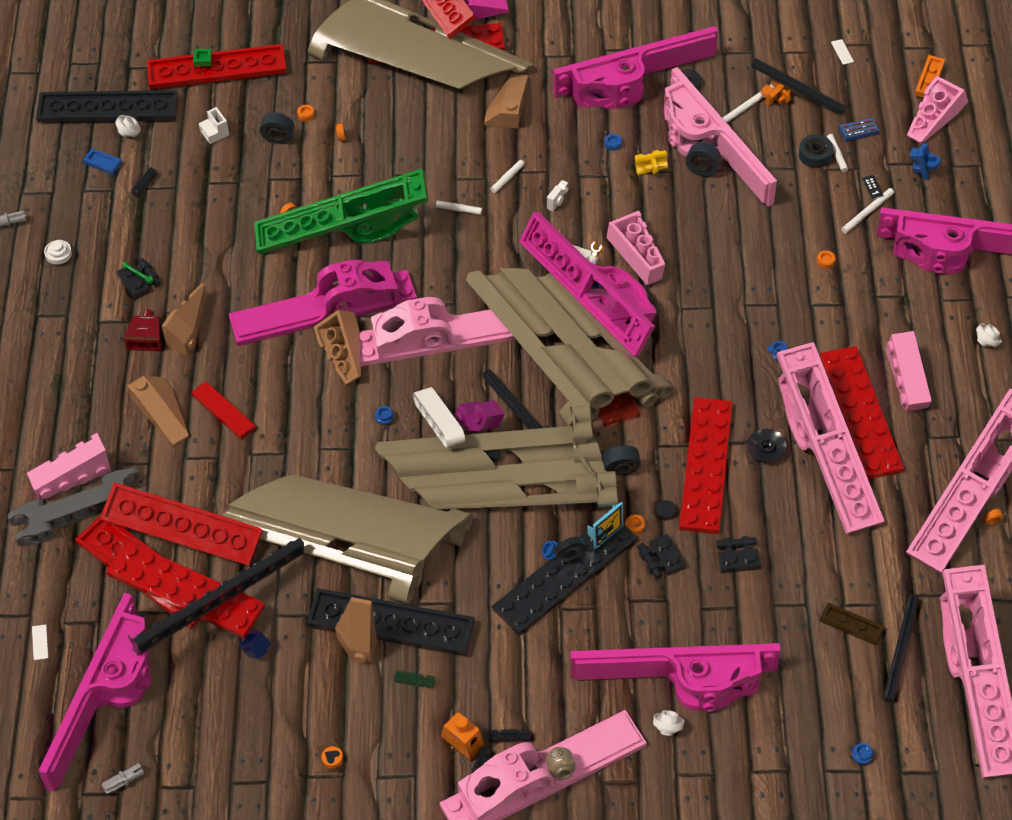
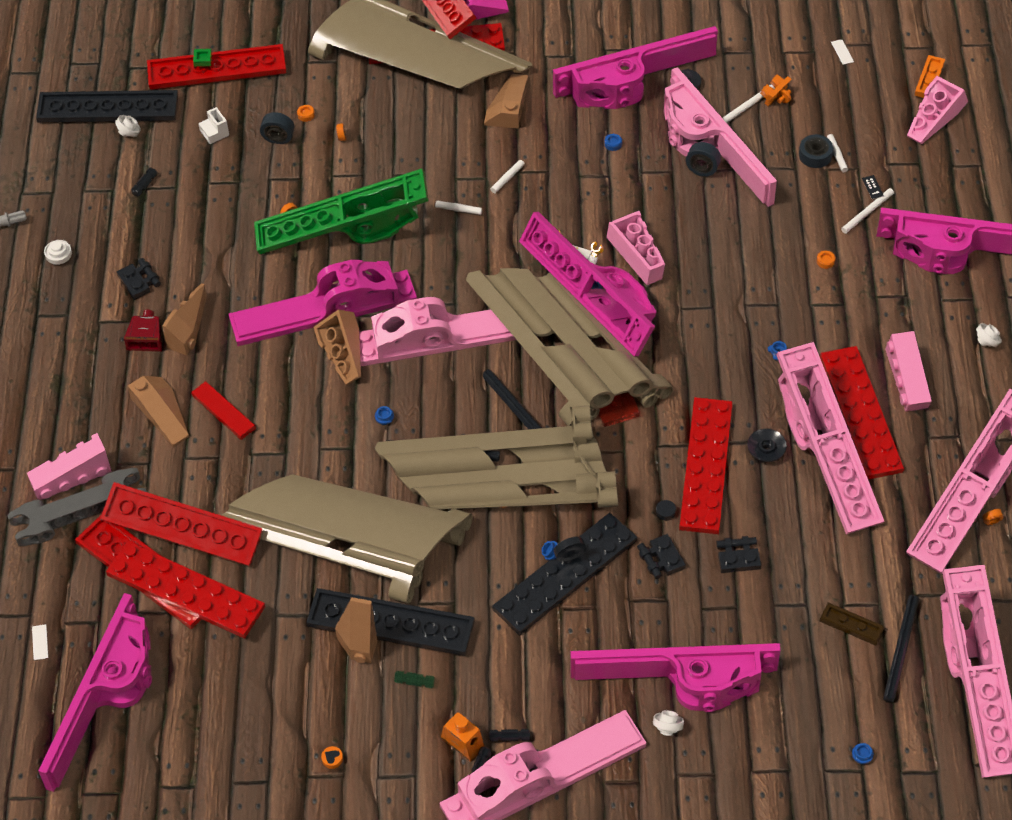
(102, 161): blue tile -> none
(122, 778): light grey axle -> none
(149, 279): green hinge -> none
(220, 595): black plate -> none
(255, 644): clear blue plate -> none
(438, 417): white beam -> none
(479, 416): magenta brick -> none
(556, 197): white plate -> none
(560, 763): dark tan head -> none
(607, 525): piece -> none
(621, 459): black wheel -> none
(635, 524): orange tile -> none
(651, 162): yellow hips -> none
(798, 86): black axle -> none
(859, 129): tile -> none
(925, 160): blue hips -> none

